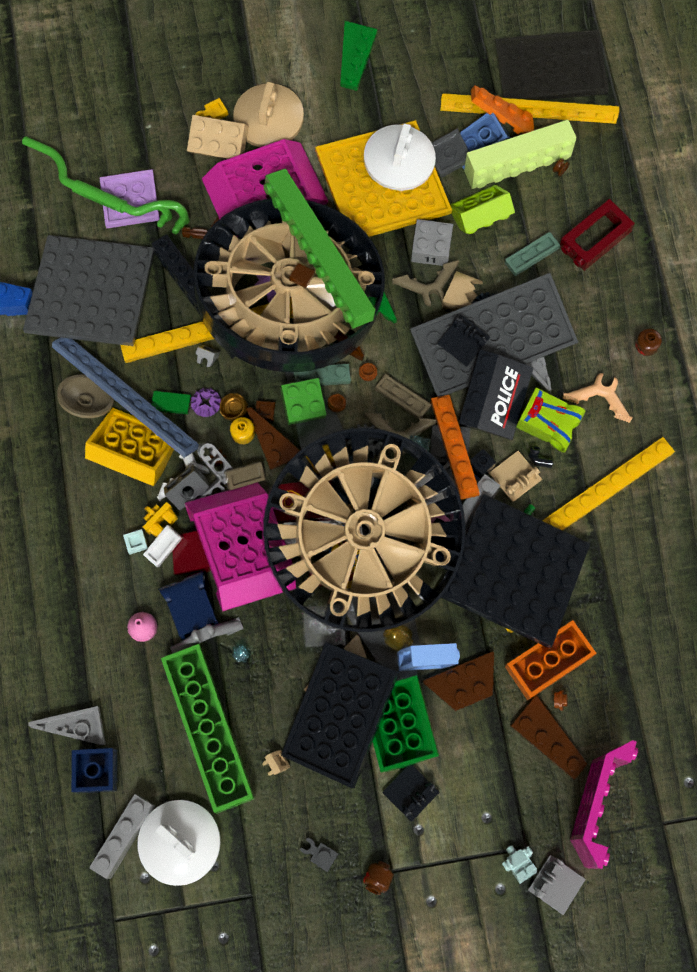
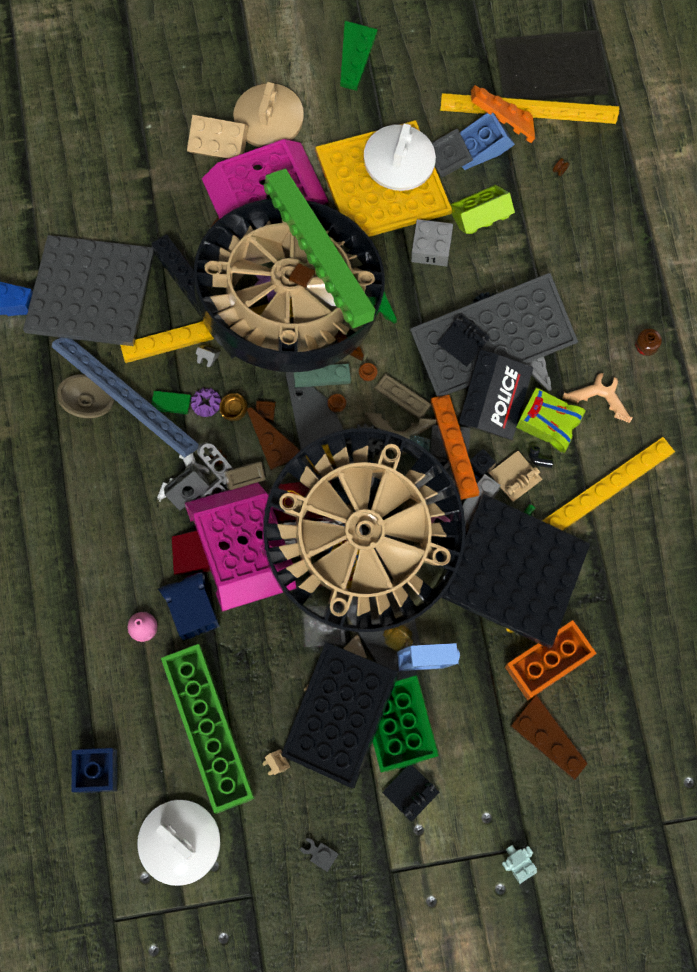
(80, 725): light grey wing -> none
(109, 200): bright green piece -> none
(122, 837): light grey brick -> none
(128, 447): yellow slope -> none
(135, 541): light aqua plate -> none
(137, 190): lavender plate -> none
(156, 516): yellow hips -> none
(163, 546): white tile -> none
(195, 232): reddish brown axle -> none
(208, 632): light grey piece -> none
(214, 110): yellow plate -> none
(240, 653): clear light blue plate -> none
(242, 430): yellow head -> none
(303, 401): bright green brick -> none
(378, 878): reddish brown head -> none
(432, 288): dark tan piece -> none
(460, 292): tan piece -> none
(464, 683): reddish brown wing -> none
(519, 154): yellowish green brick -> none
(532, 254): sand green plate -> none
(556, 884): light grey hinge -> none
(560, 700): dark orange plate -> none
(586, 258): dark red piece -> none
(591, 807): dark pink slope -> none

